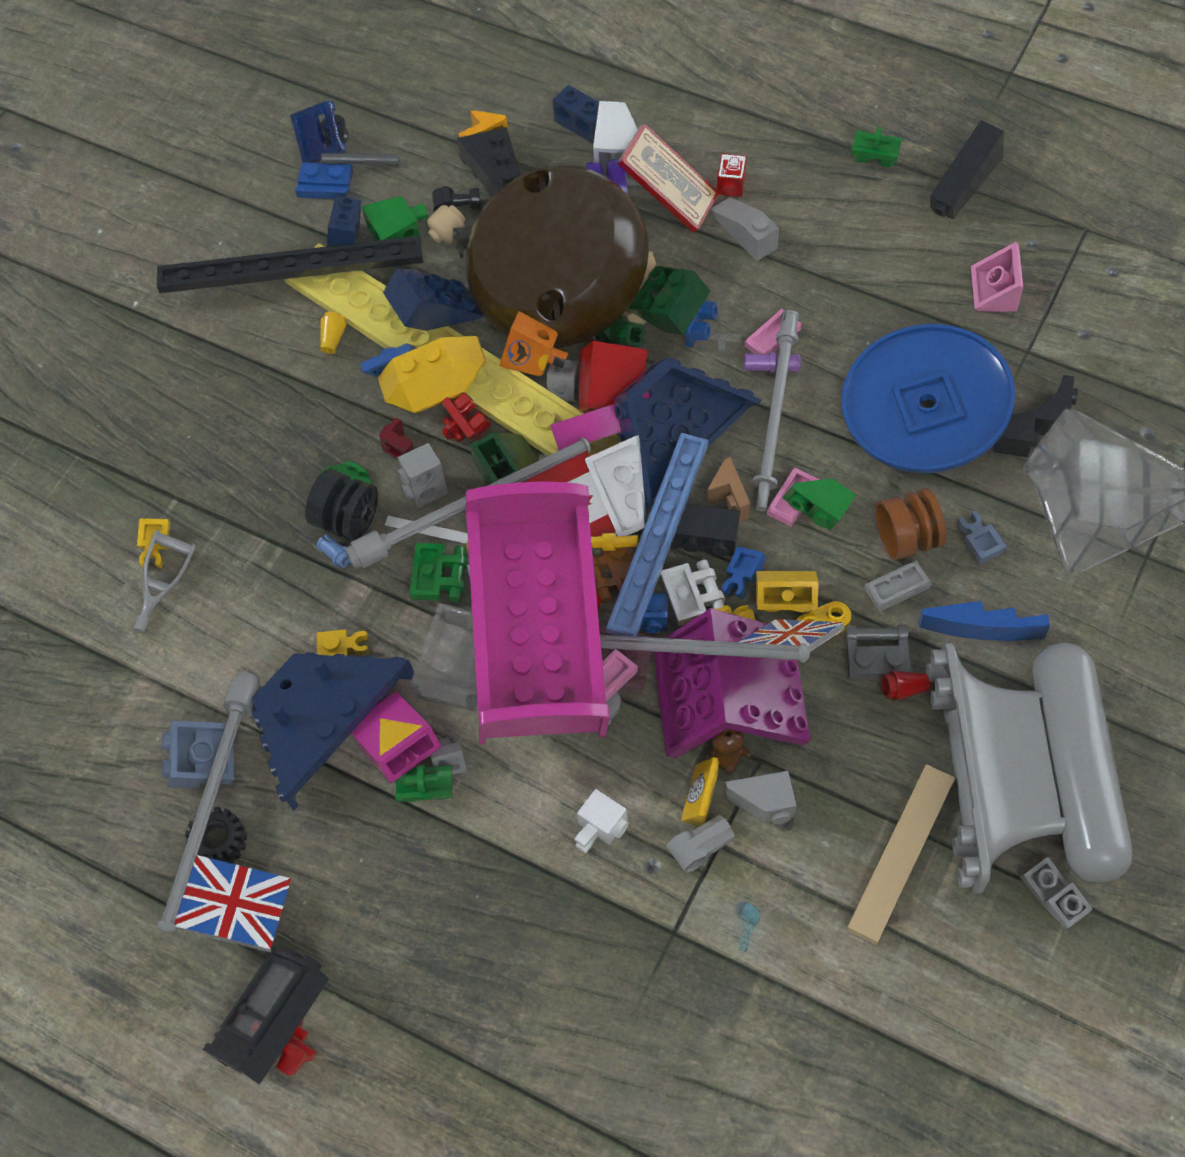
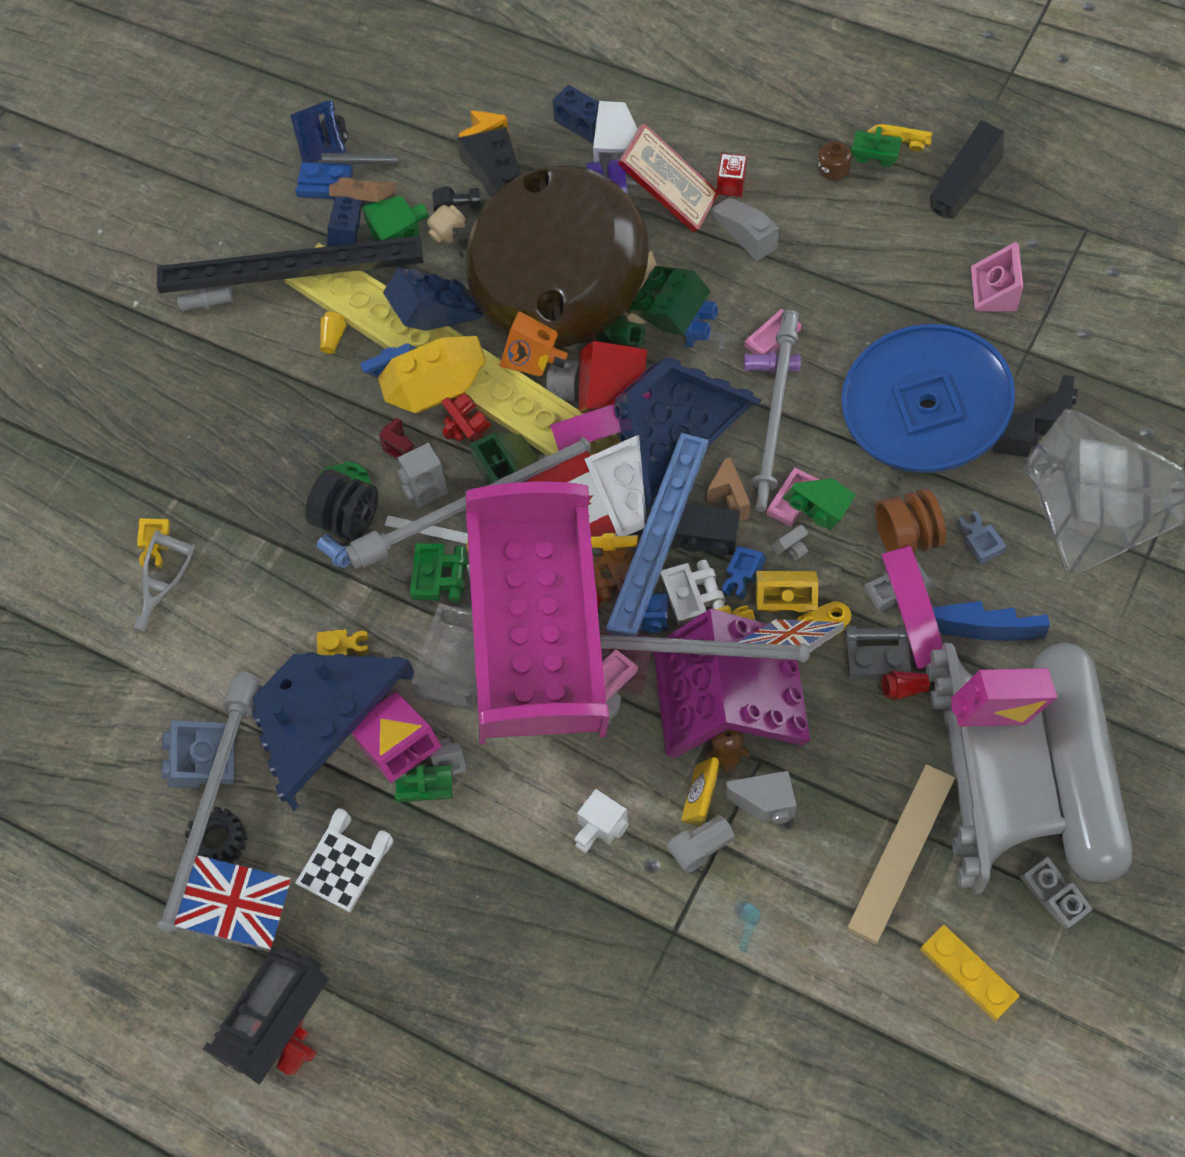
(205, 298): none -> light grey pin
(342, 866): none -> white flag
(362, 190): none -> medium nougat wing
(792, 543): none -> light grey tile
(834, 160): none -> reddish brown head
(913, 604): none -> dark pink slope
(916, 138): none -> yellow piece
(969, 973): none -> yellow plate
(1003, 697): none -> dark pink brick

